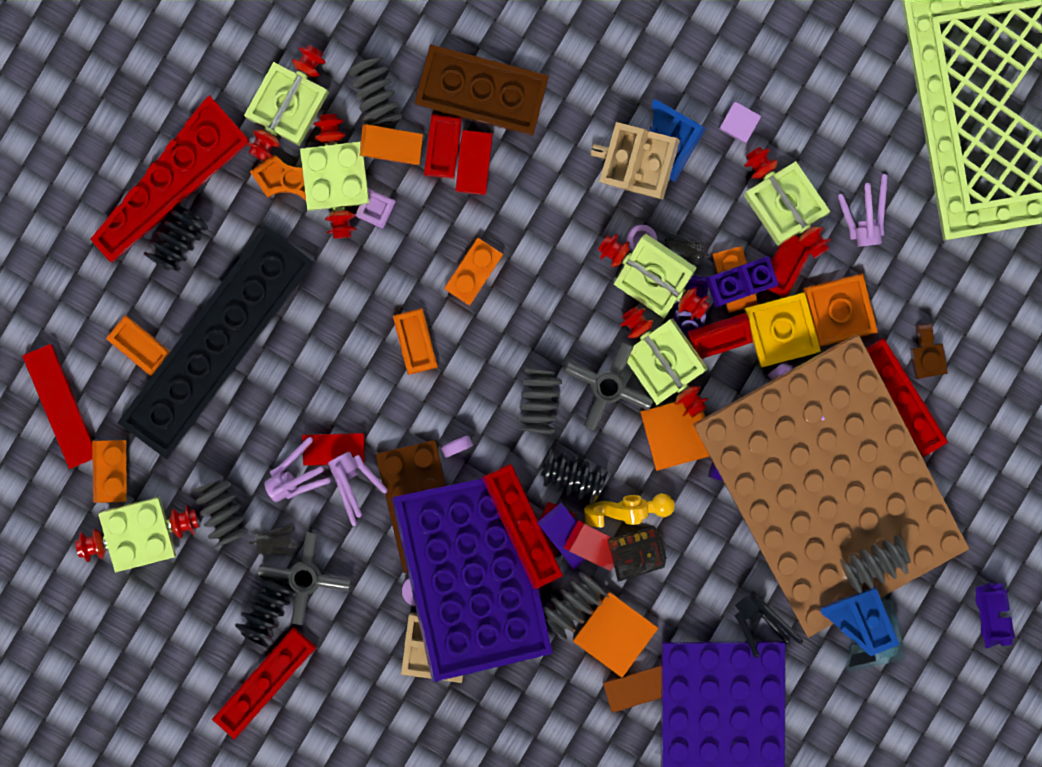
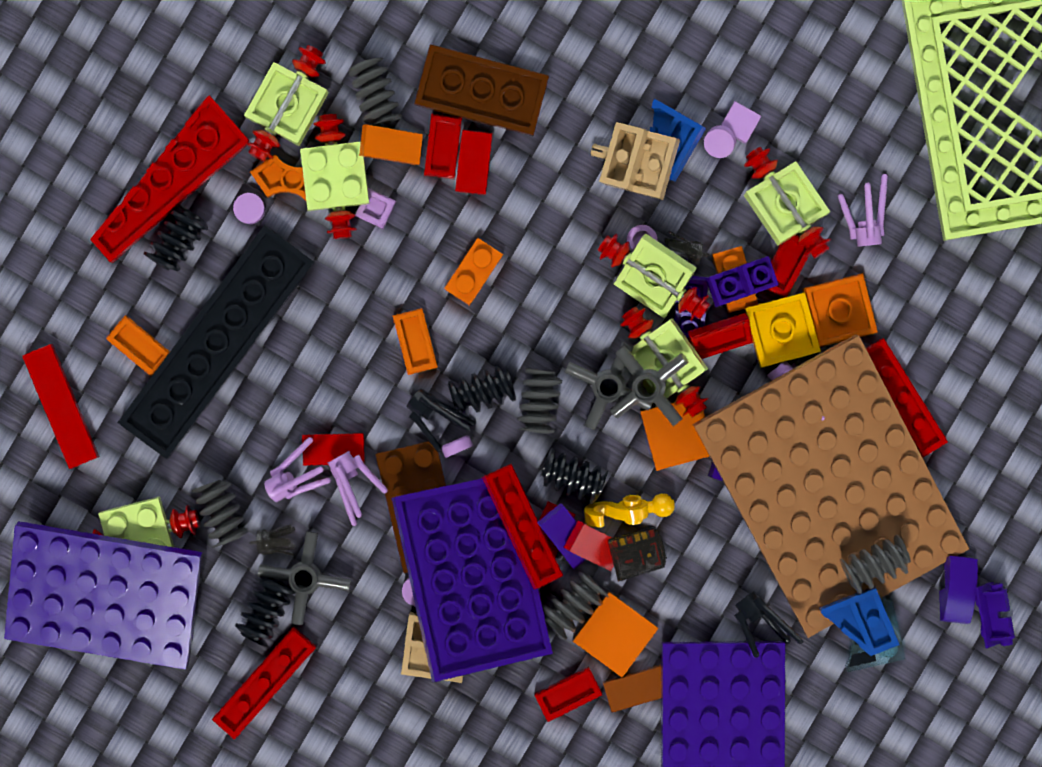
(102, 595): none -> dark purple plate
(109, 471): orange plate -> none
(249, 208): none -> lavender tile
(426, 405): none -> black plant
(482, 391): none -> black piece
(568, 694): none -> red tile
(640, 394): none -> dark grey bar
(719, 141): none -> lavender tile
(928, 358): reddish brown plate -> none
(959, 594): none -> dark purple slope

